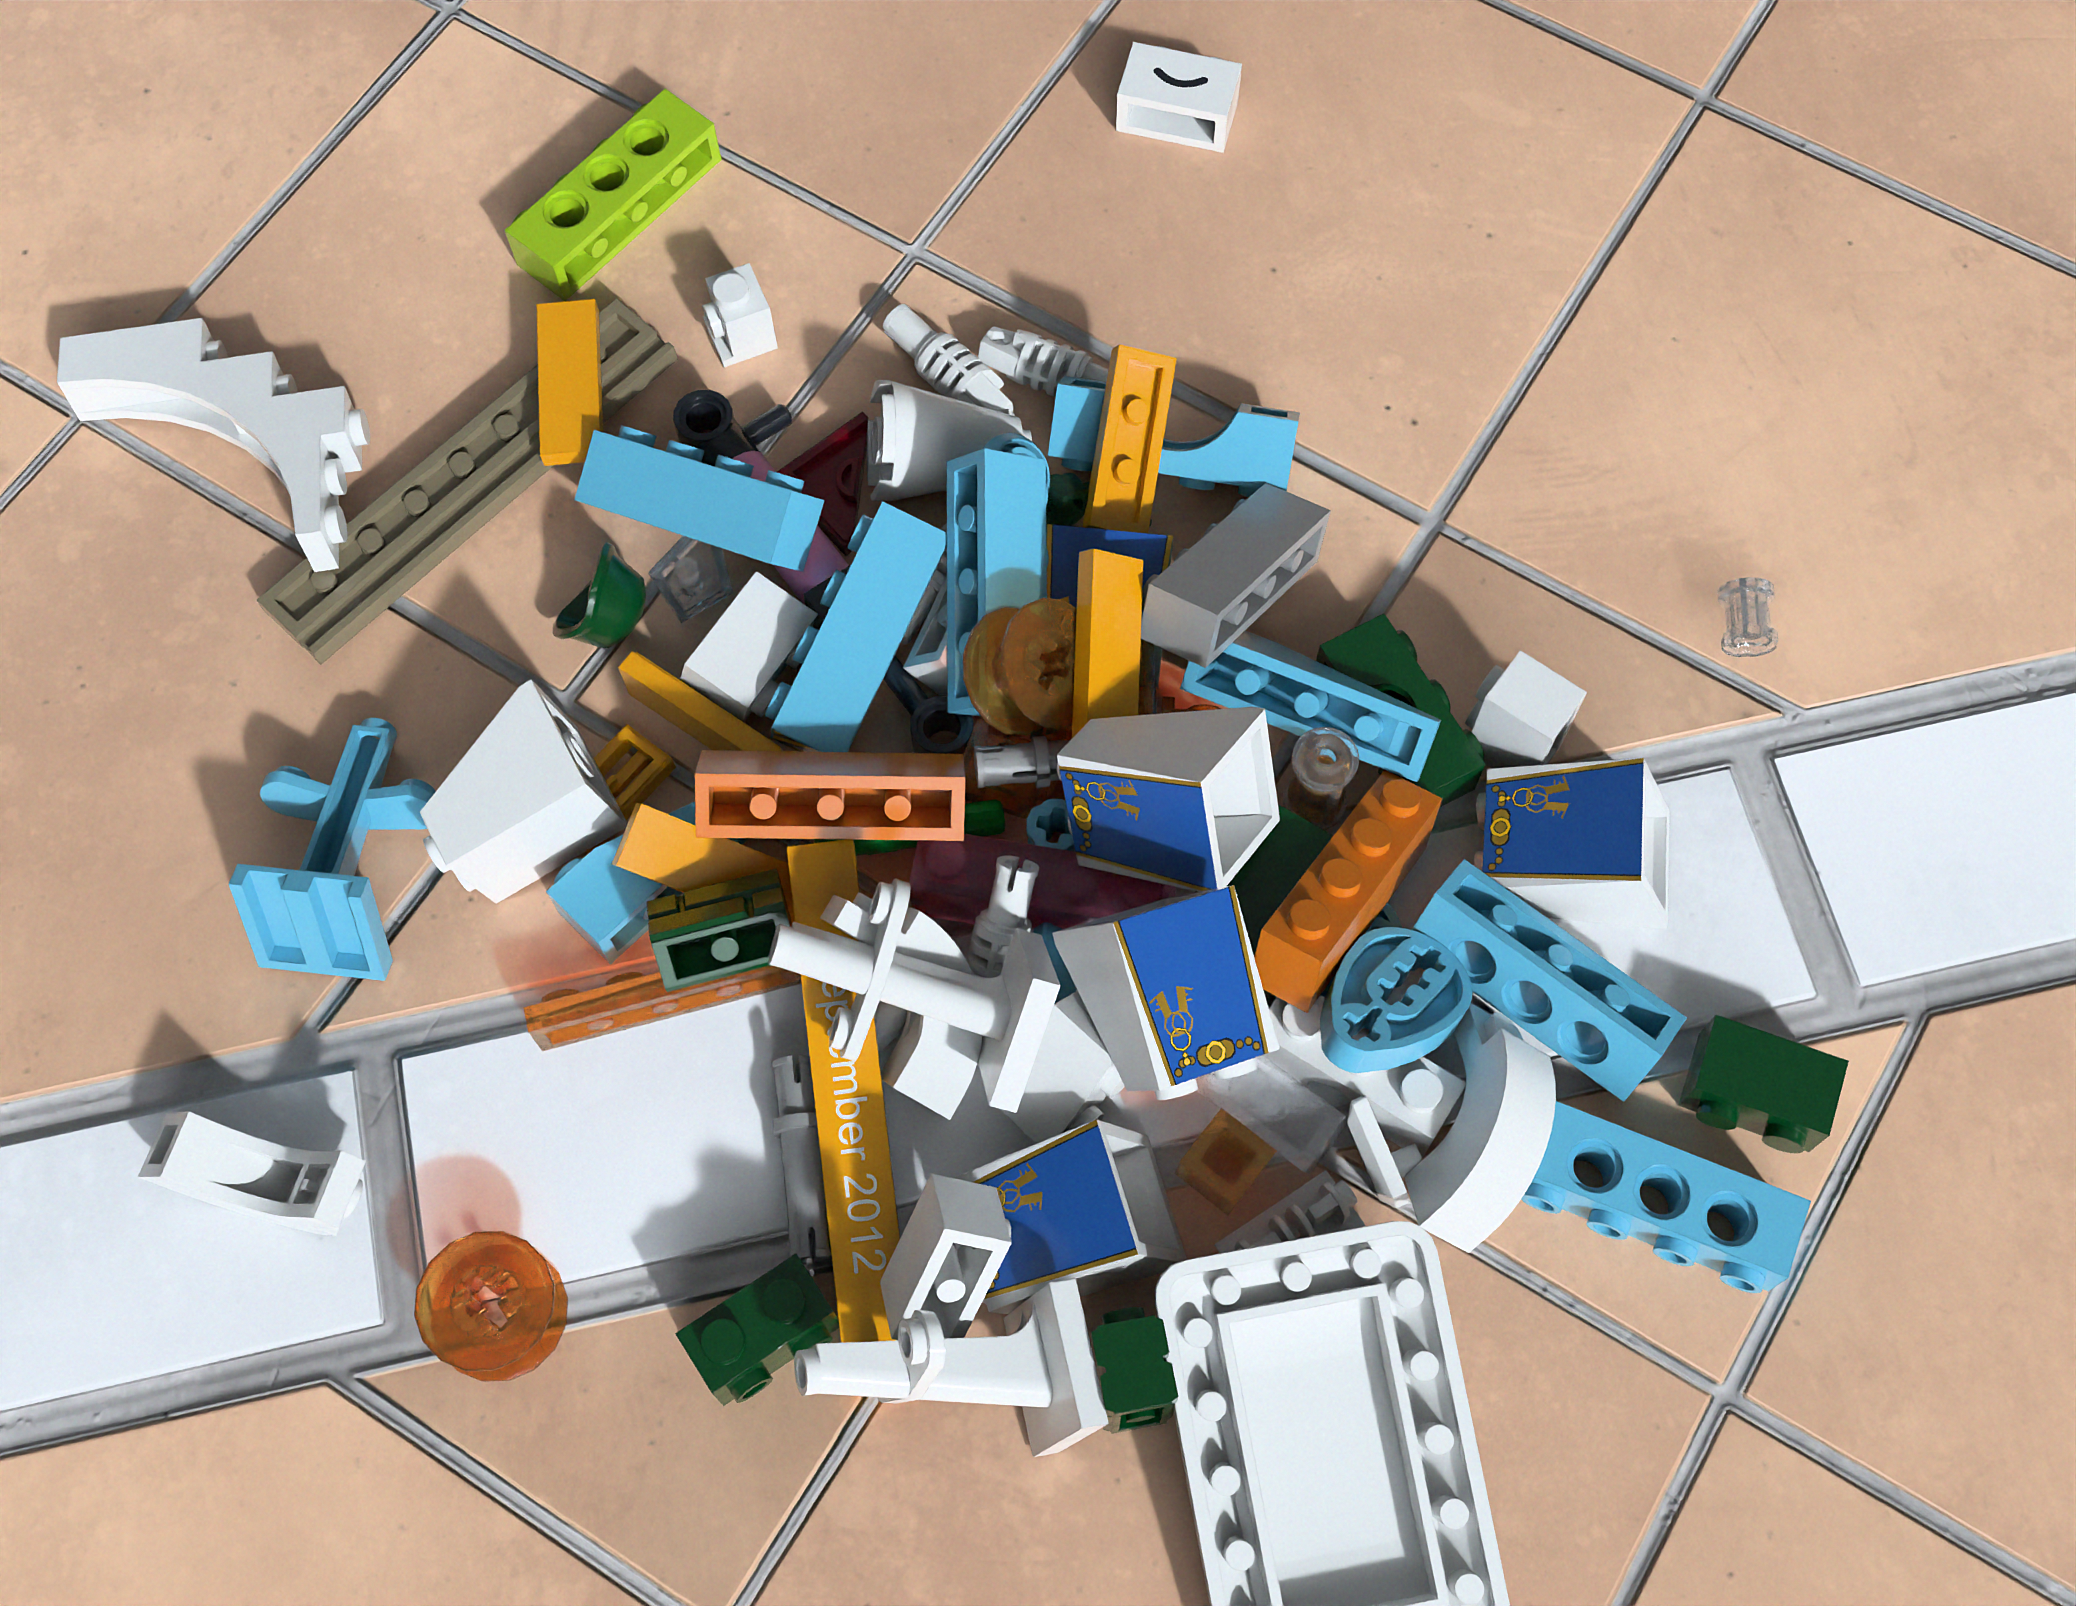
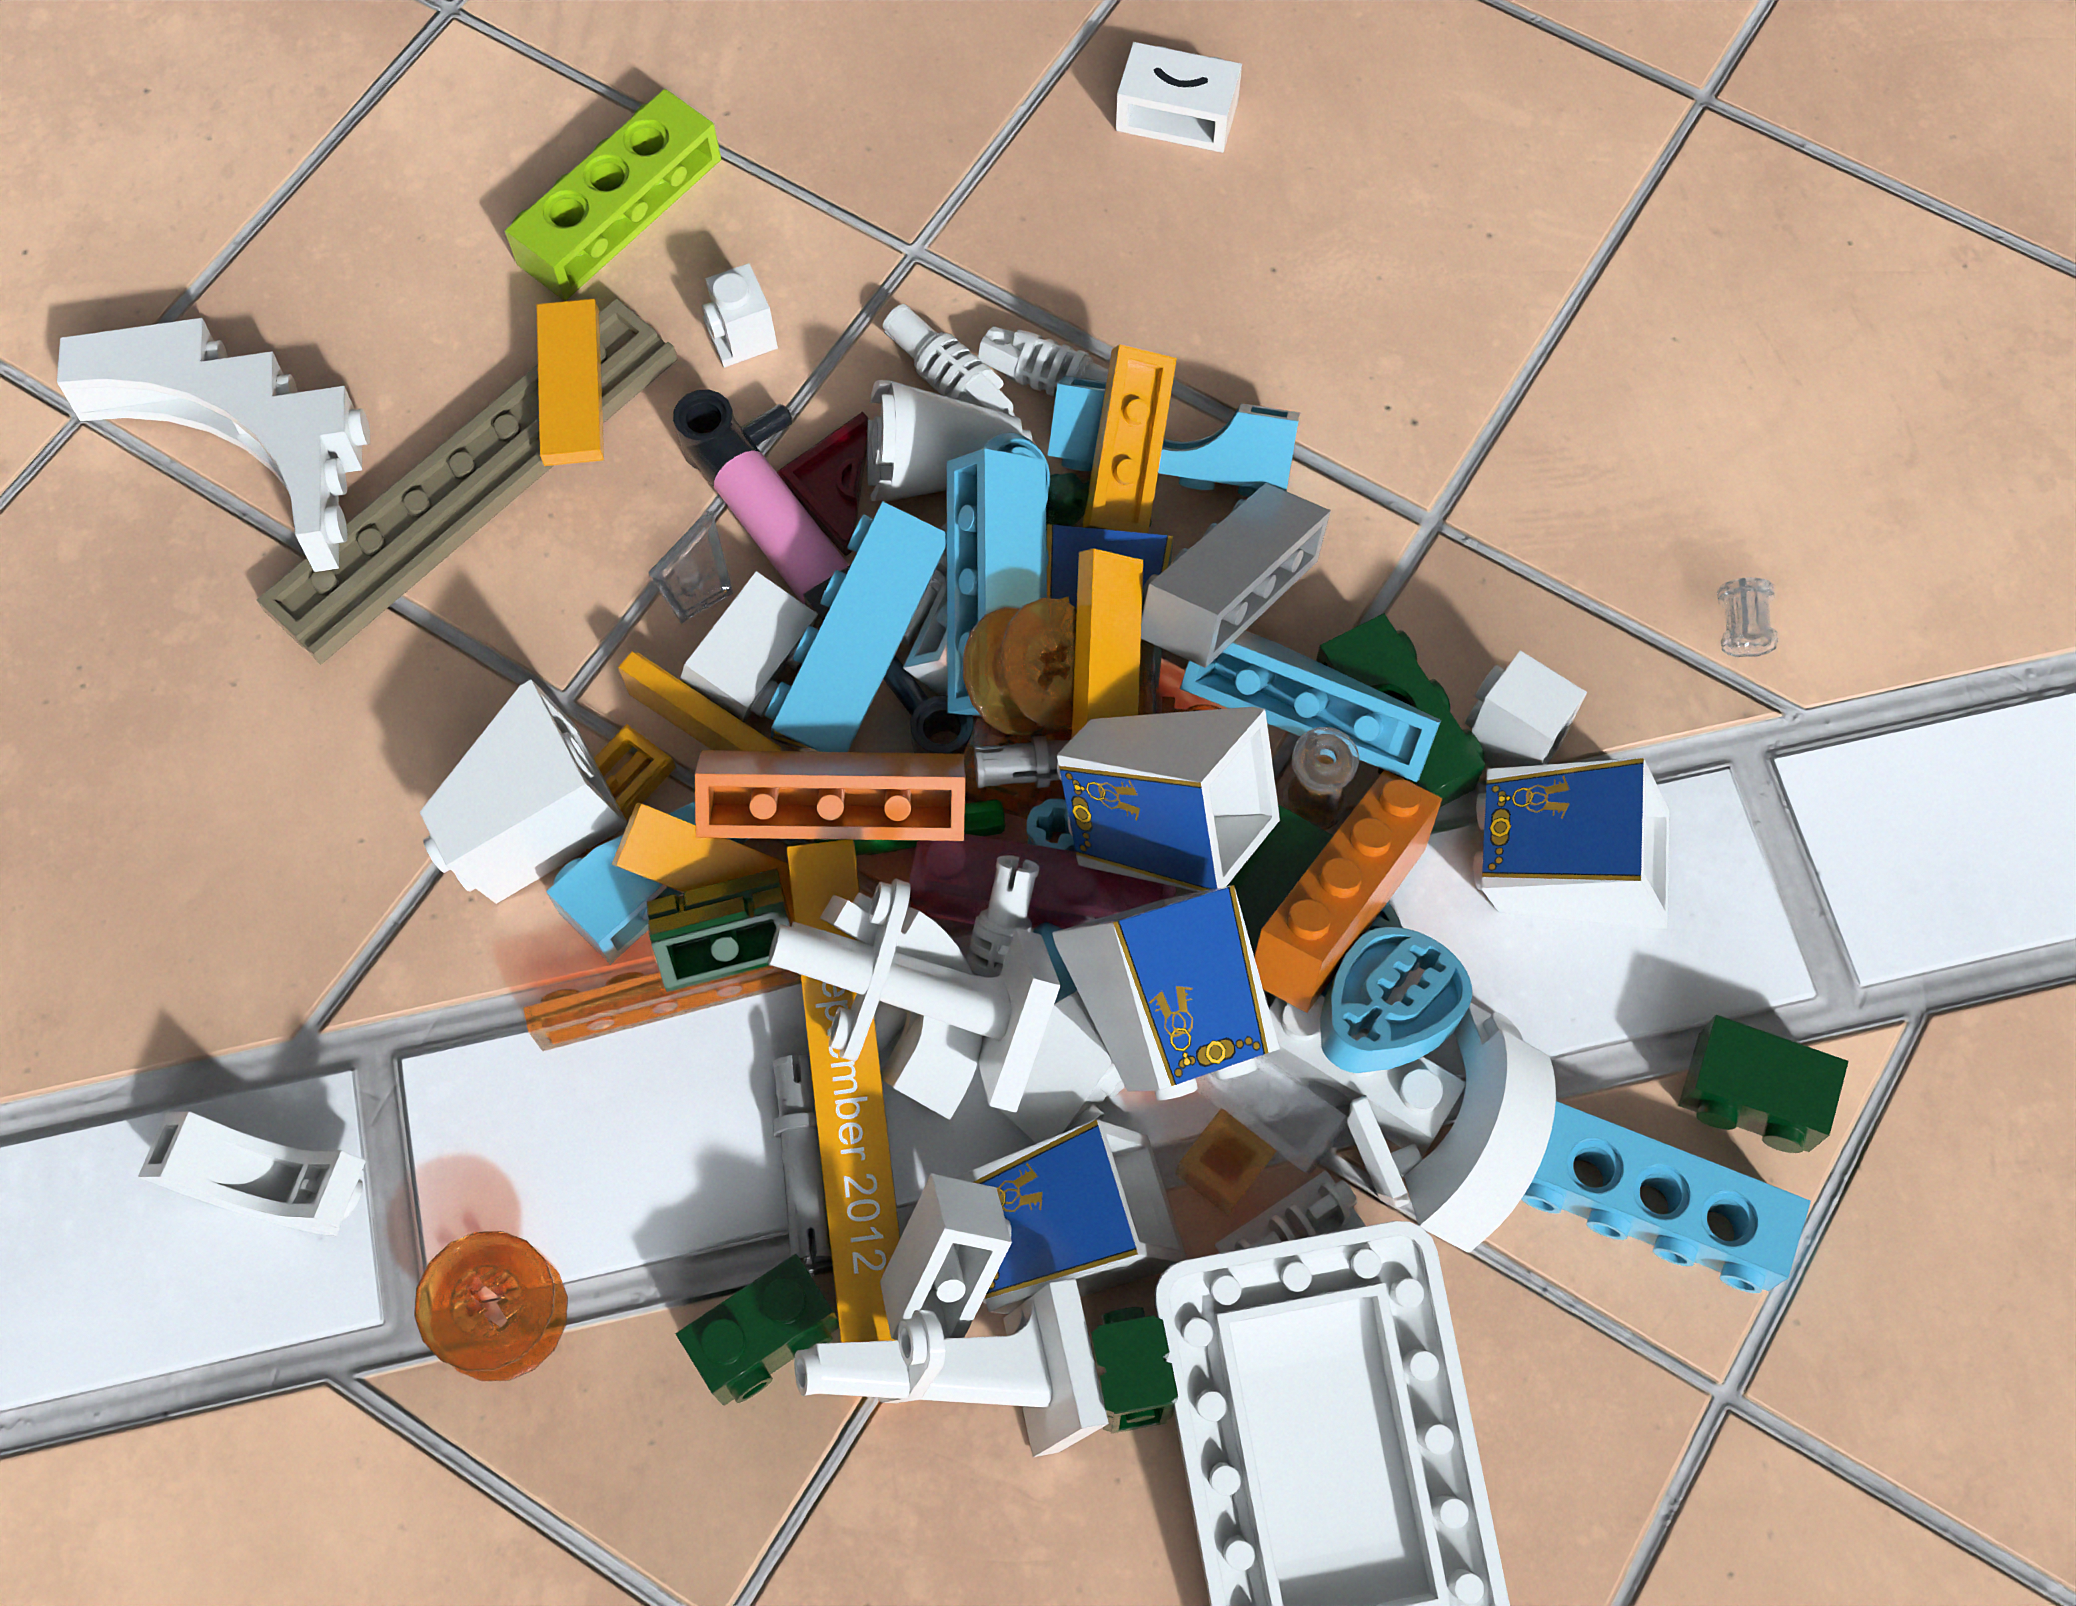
(322, 913): medium azure piece -> none
(606, 606): dark green helmet -> none
(700, 500): medium azure brick -> none
(1550, 981): medium azure brick -> none

